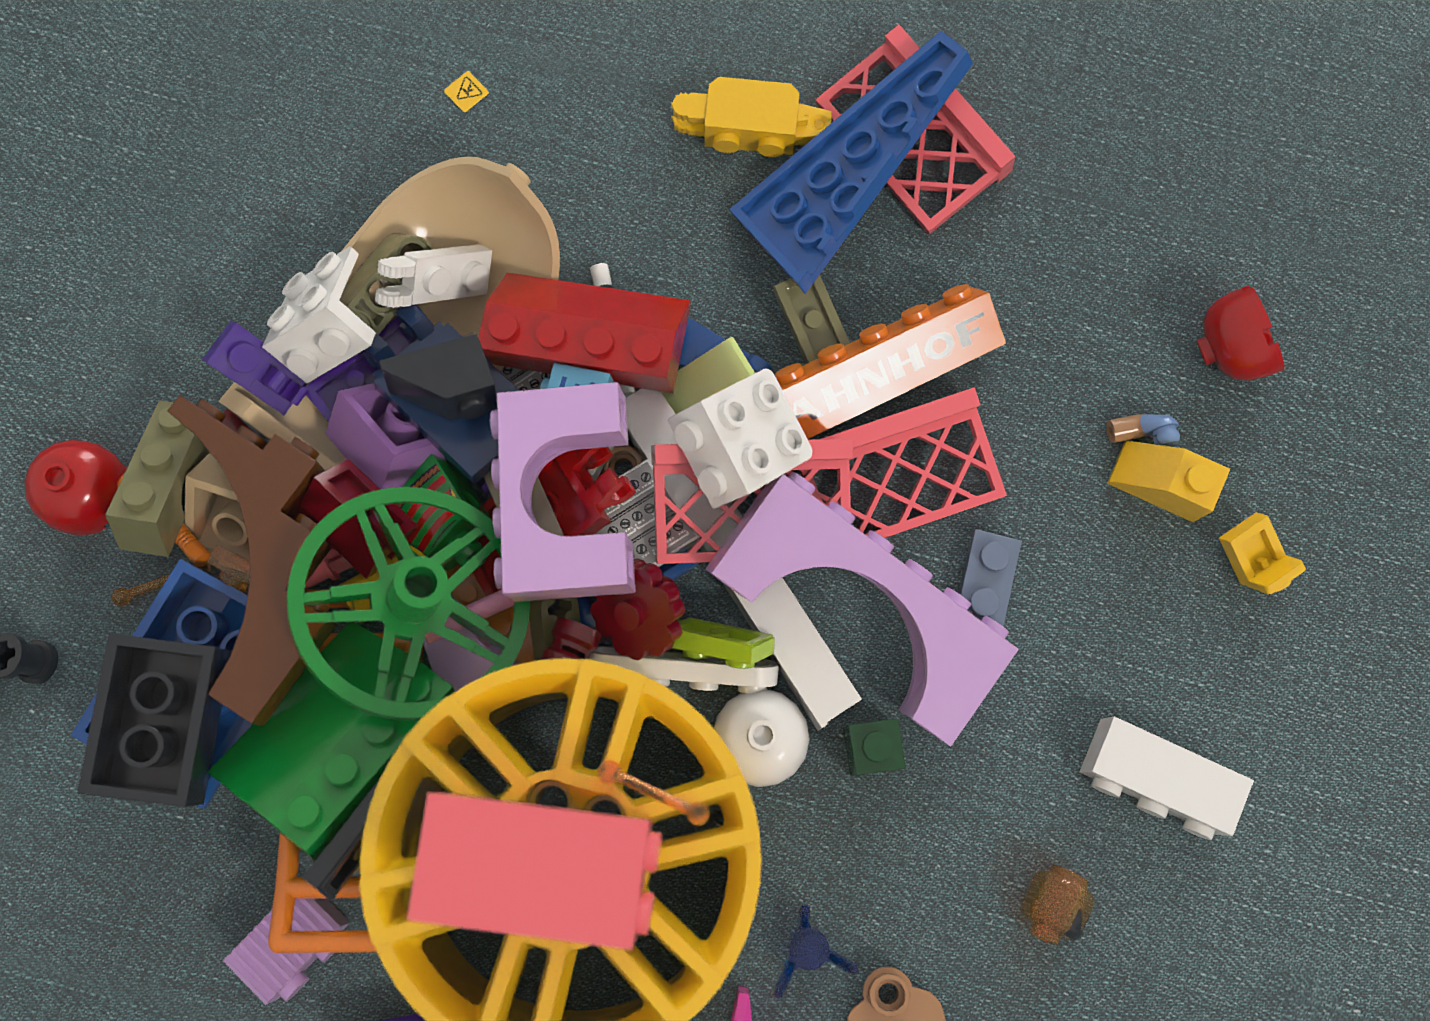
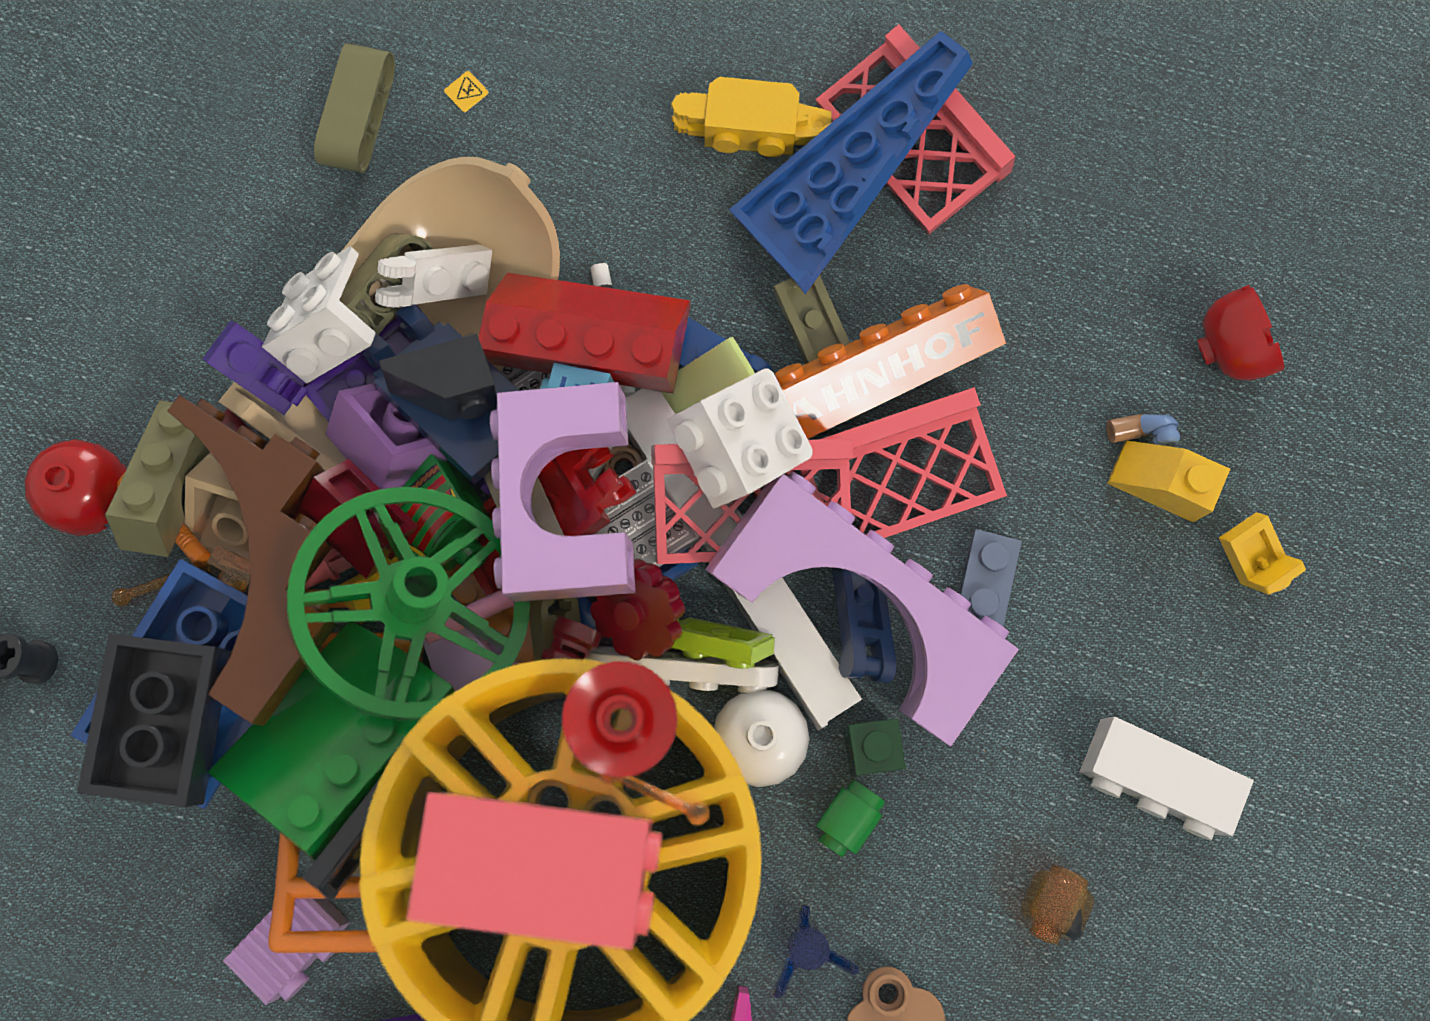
(354, 108): none -> olive beam
(589, 713): none -> red dish
(850, 819): none -> green brick
(862, 623): none -> dark blue plate

